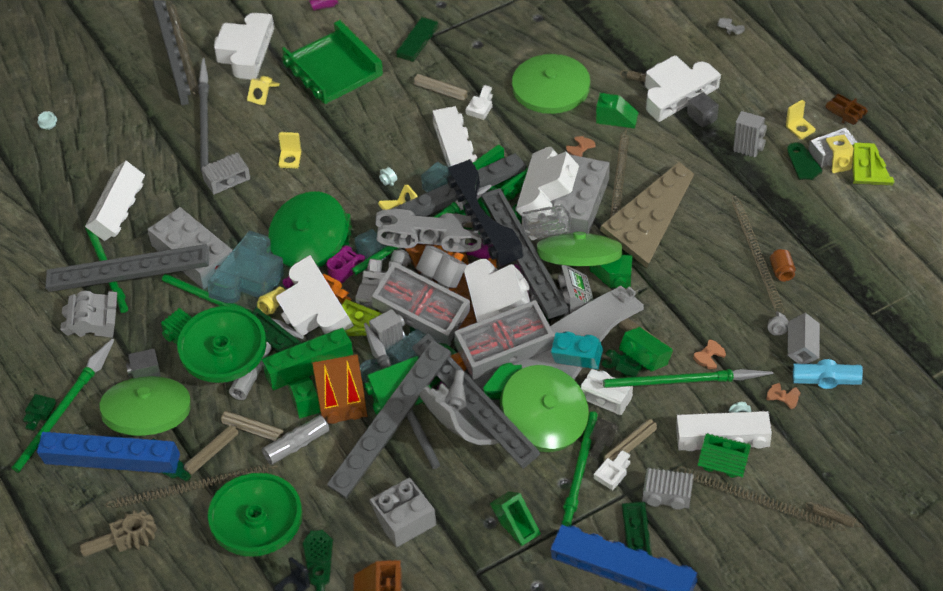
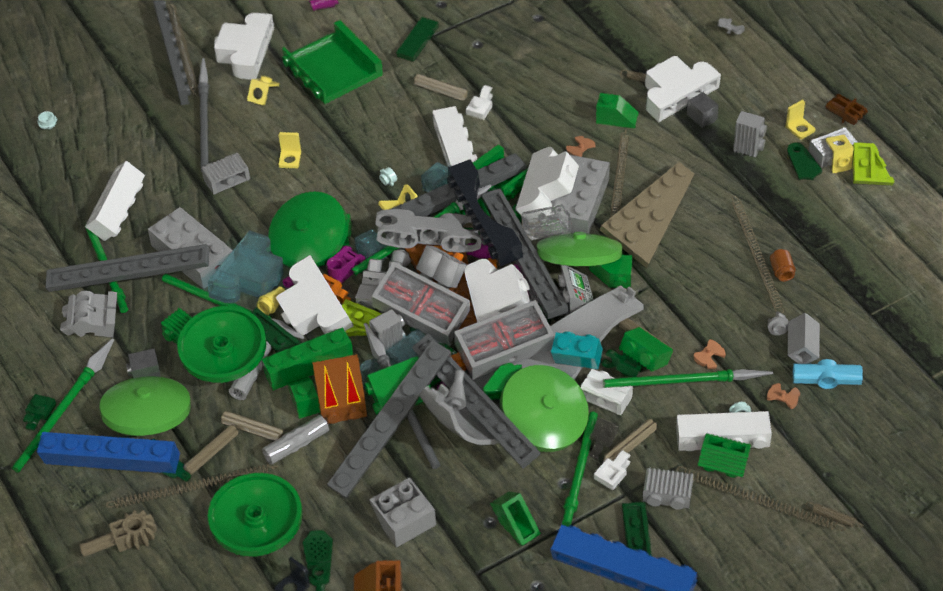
(551, 83): bright green dish -> none

